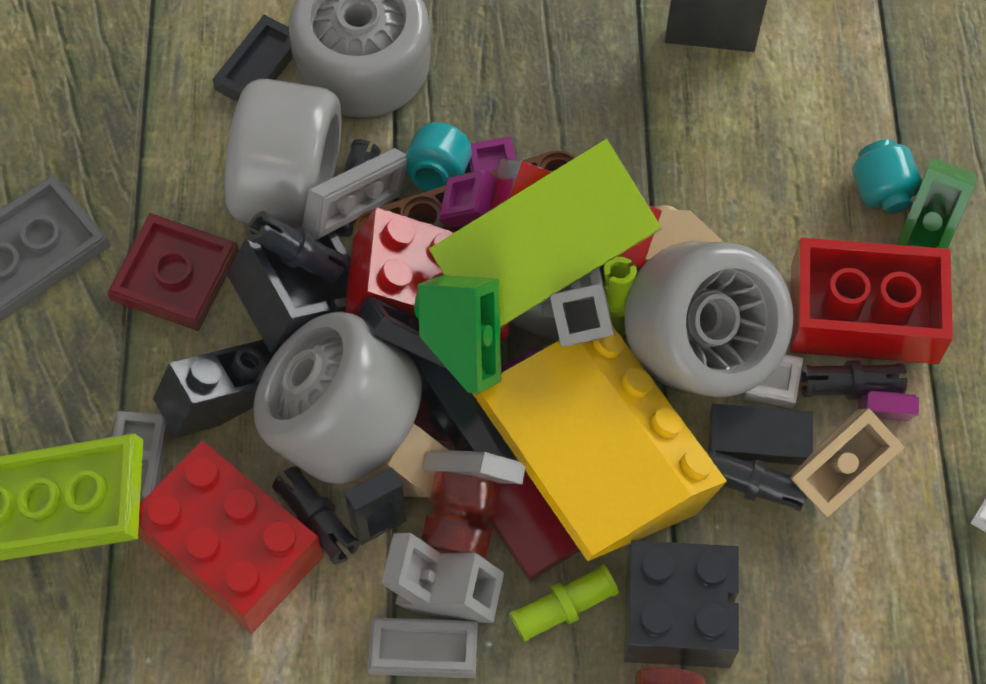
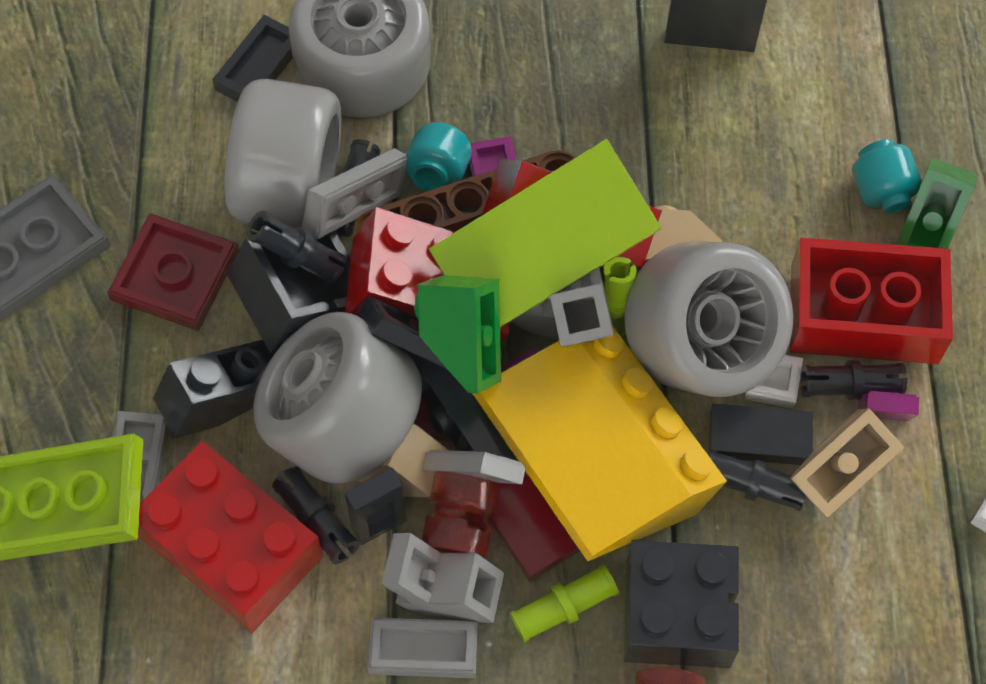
(467, 198): magenta tile -> none

